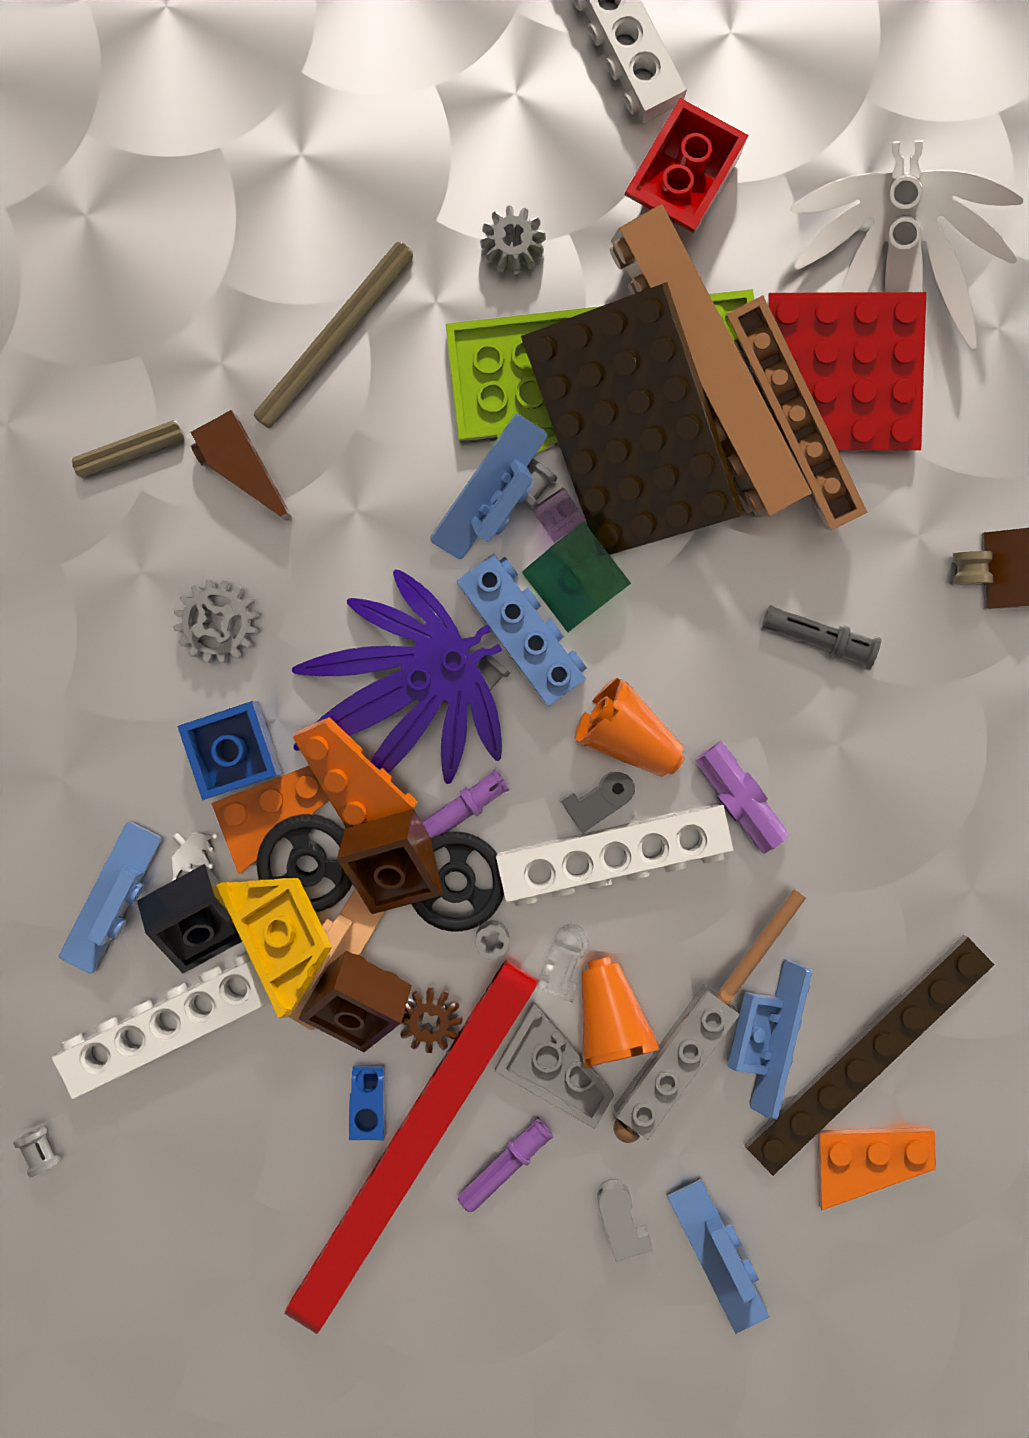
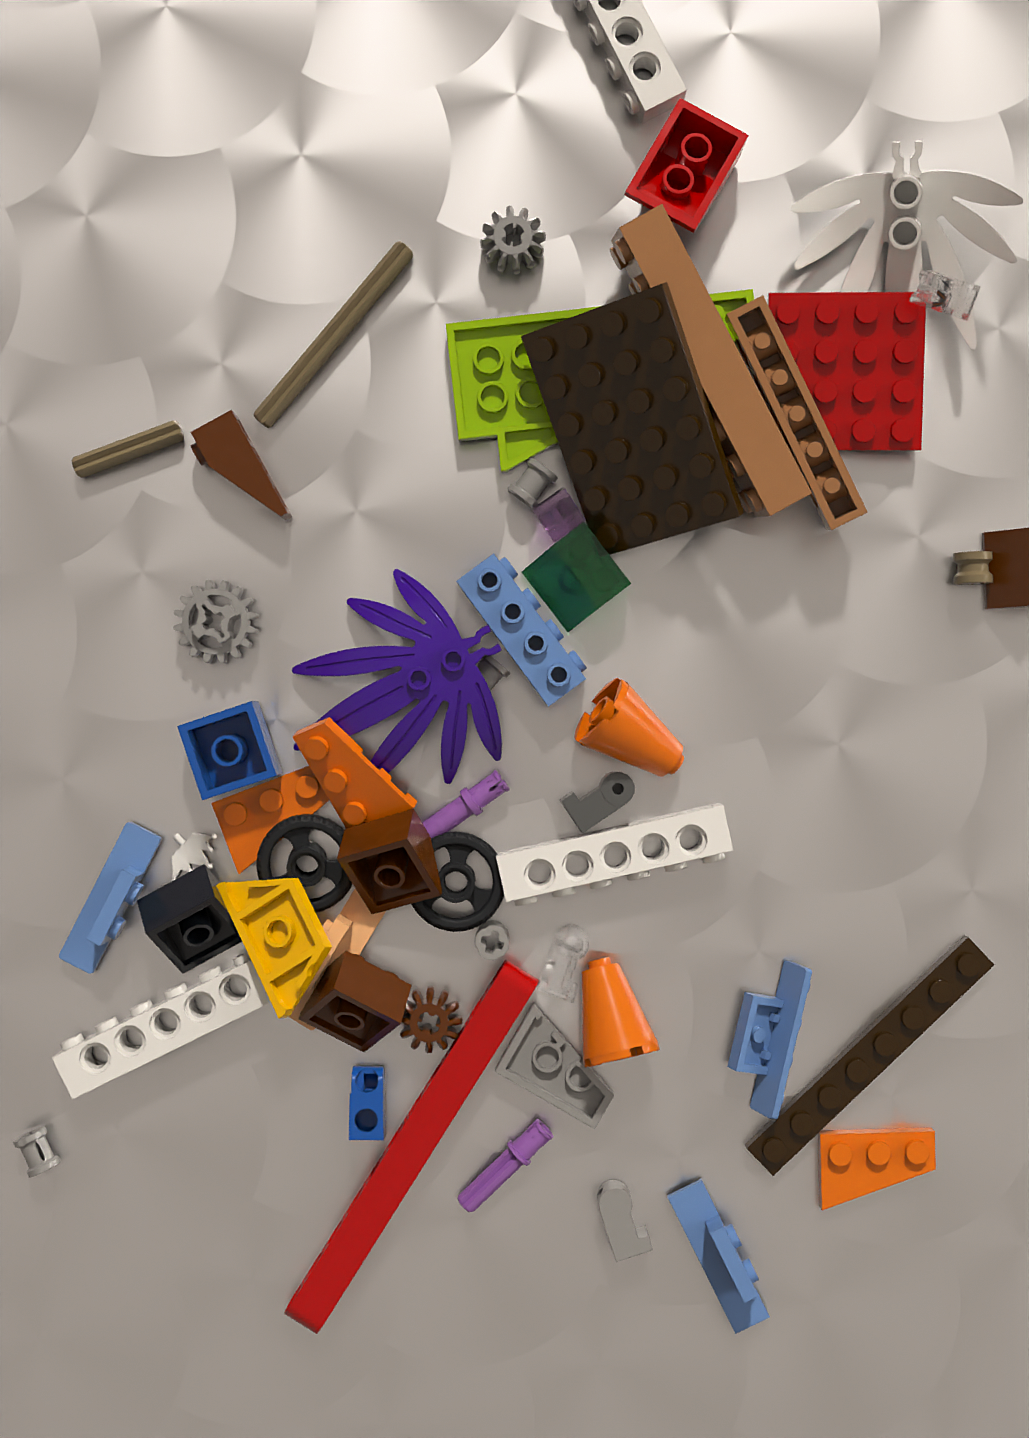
(492, 490): medium blue bracket -> none
(691, 1041): light grey piece -> none
(742, 797): medium lavender piece -> none
(839, 641): dark grey pin -> none
(945, 294): none -> clear leg

